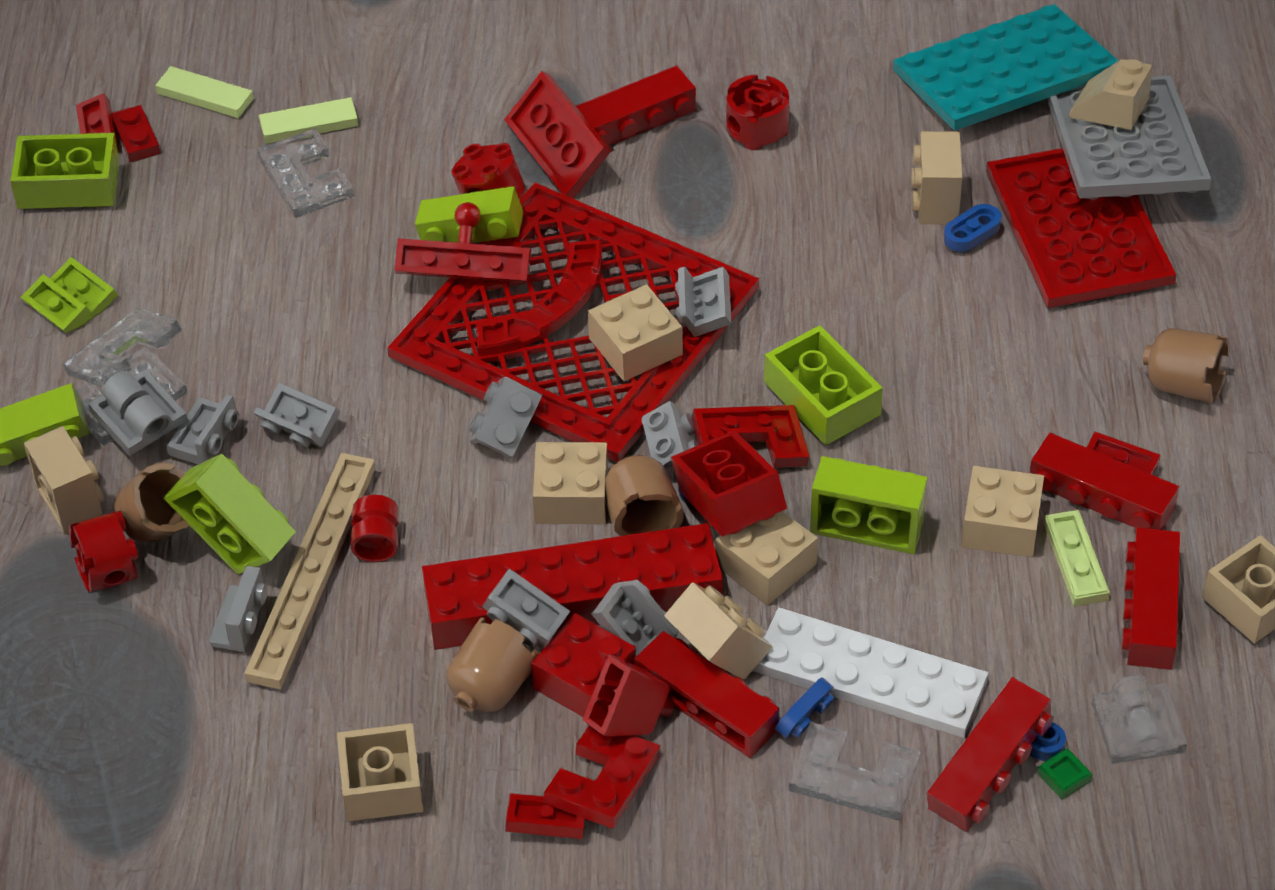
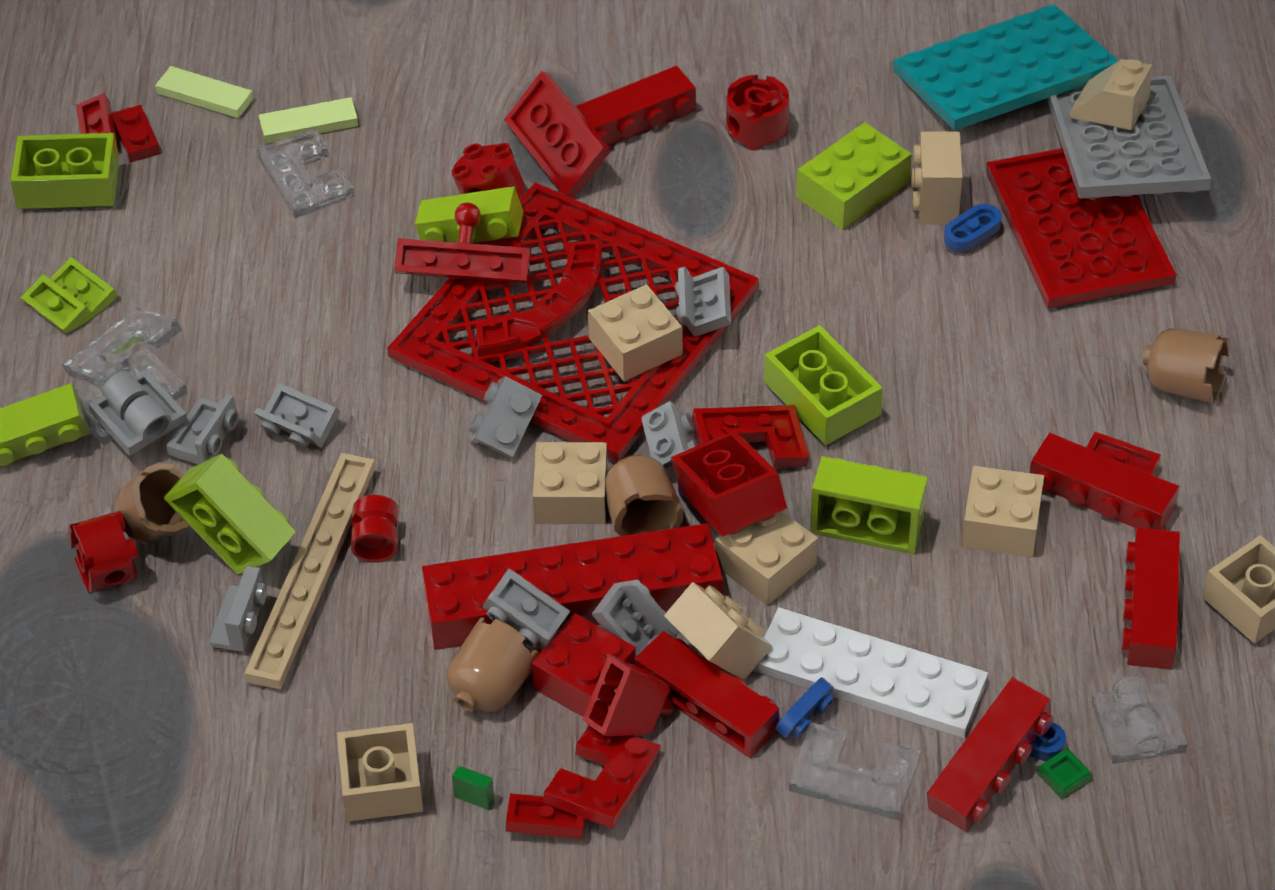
(64, 478): tan brick -> none
(473, 787): none -> green tile
(853, 175): none -> lime brick
(1076, 558): yellowish green tile -> none

